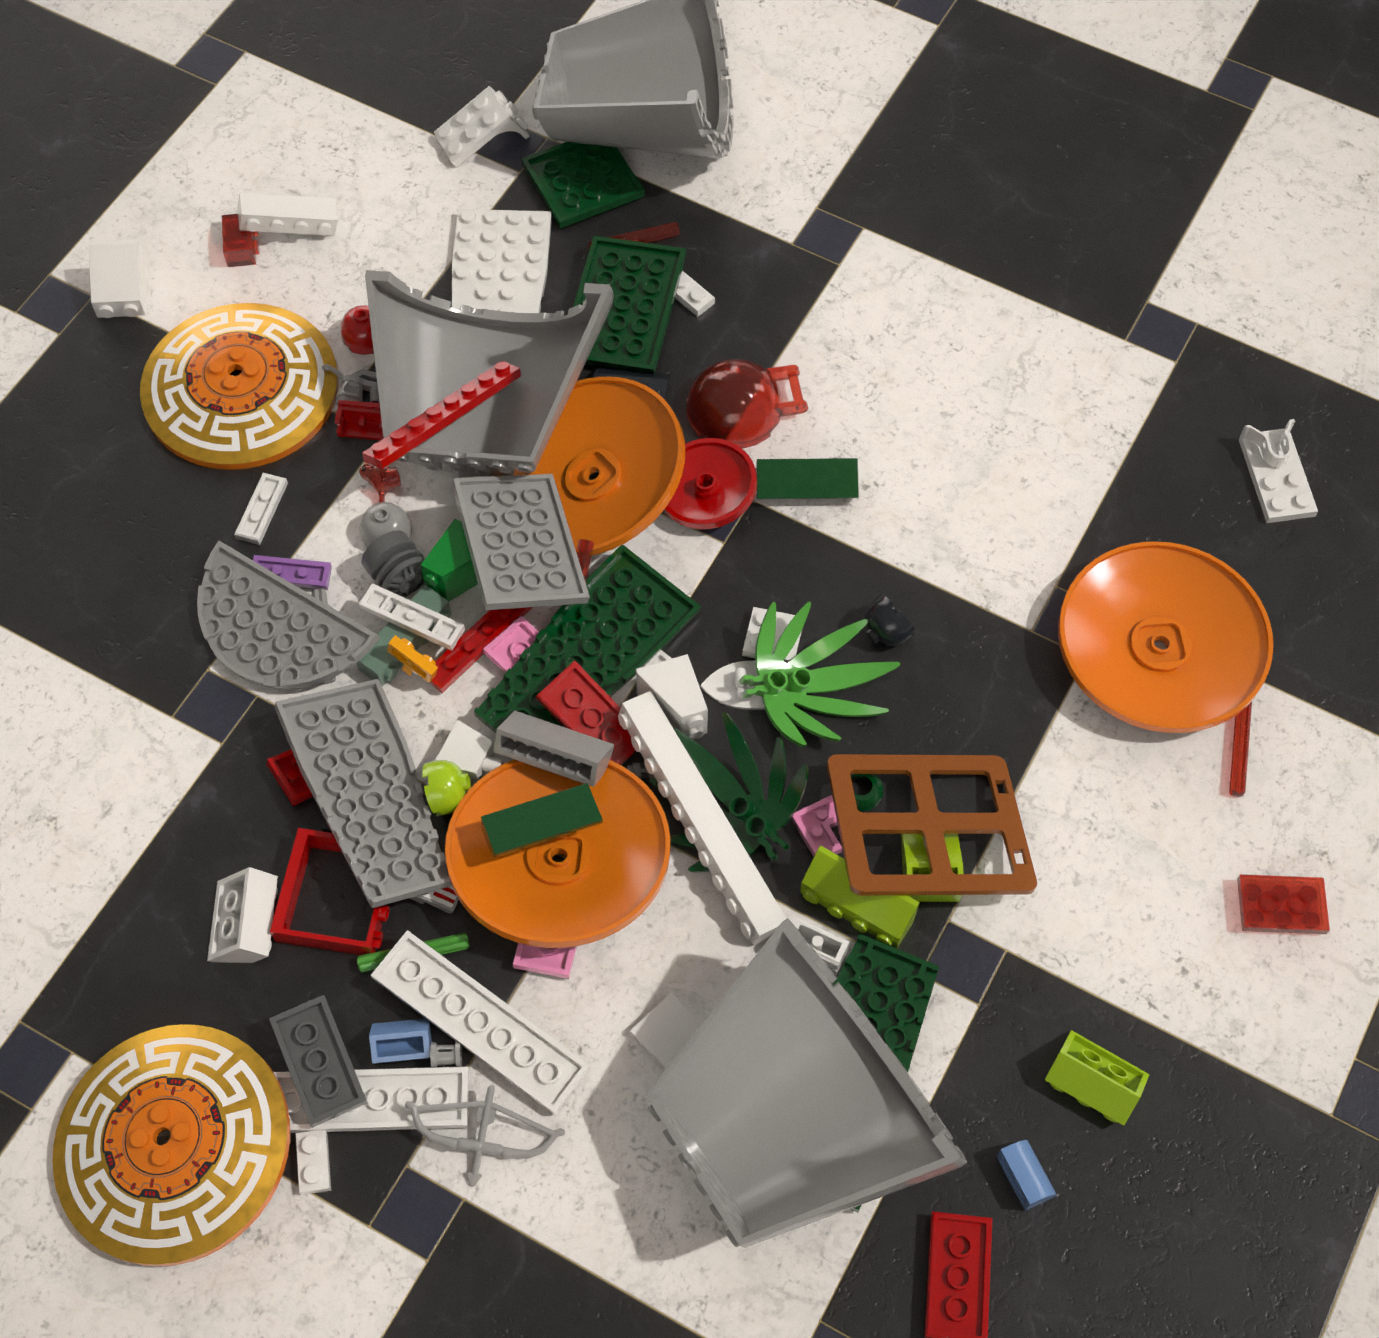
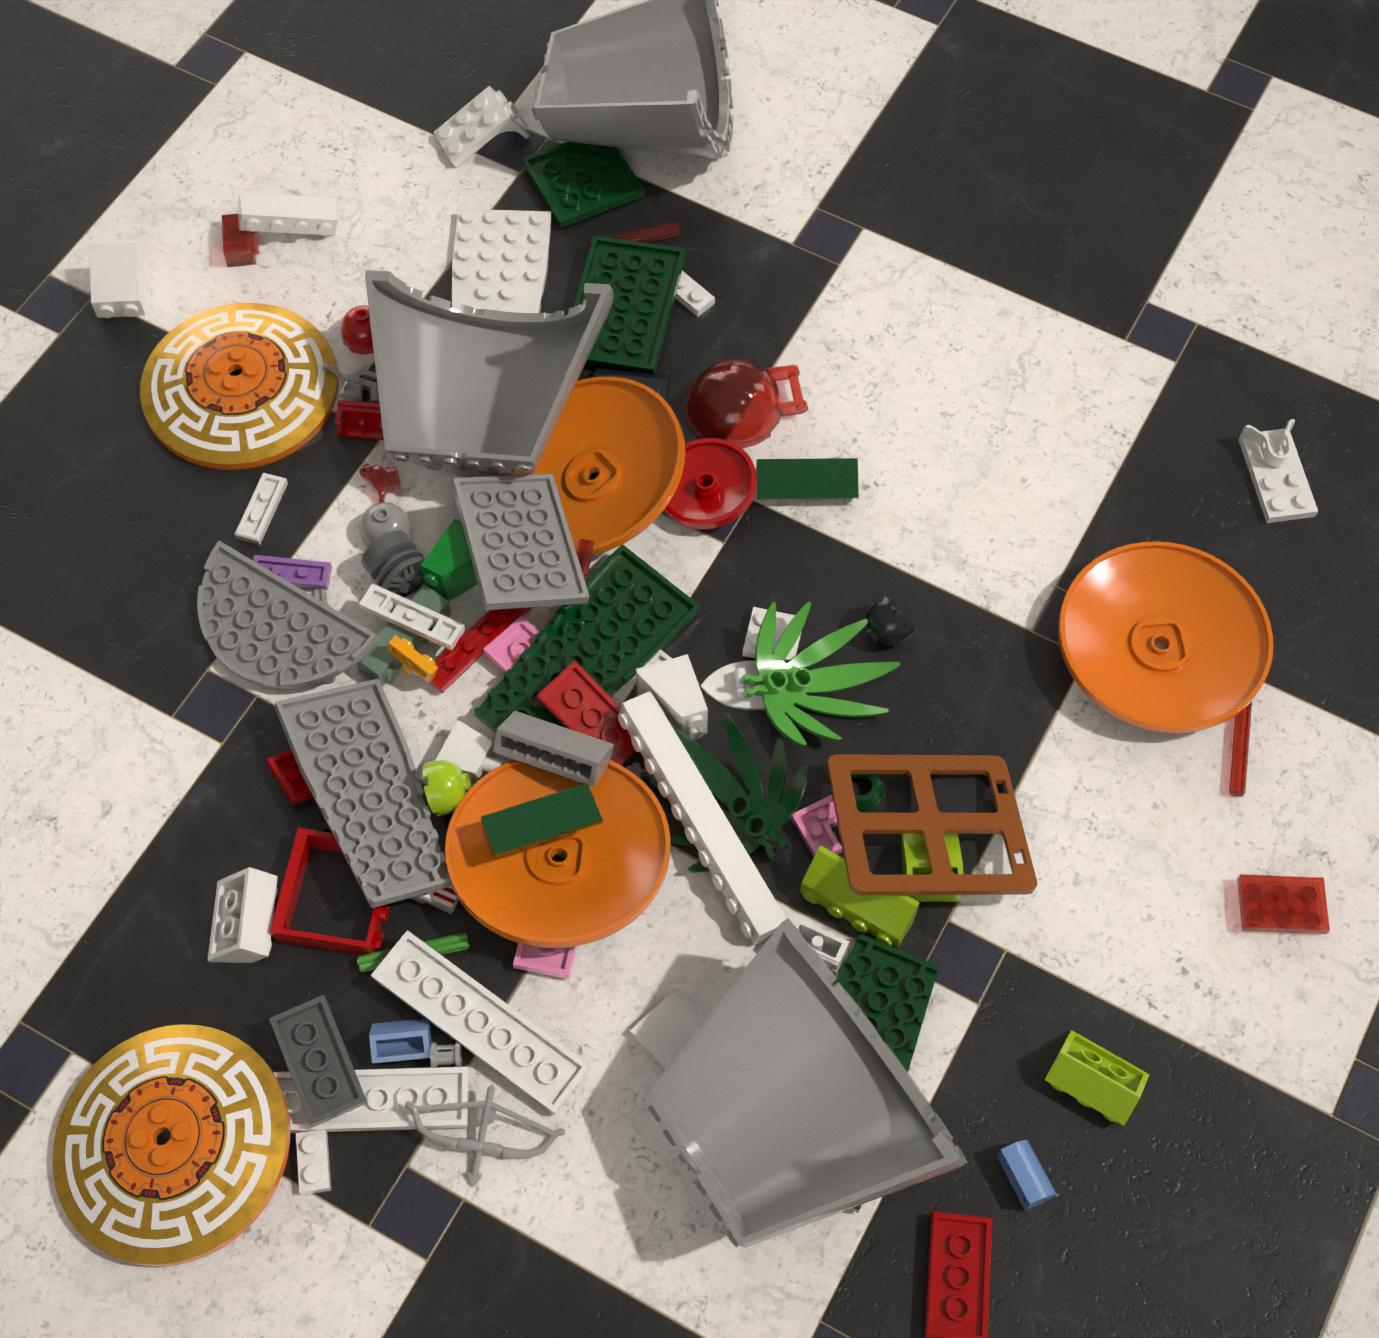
(441, 415): red plate -> none

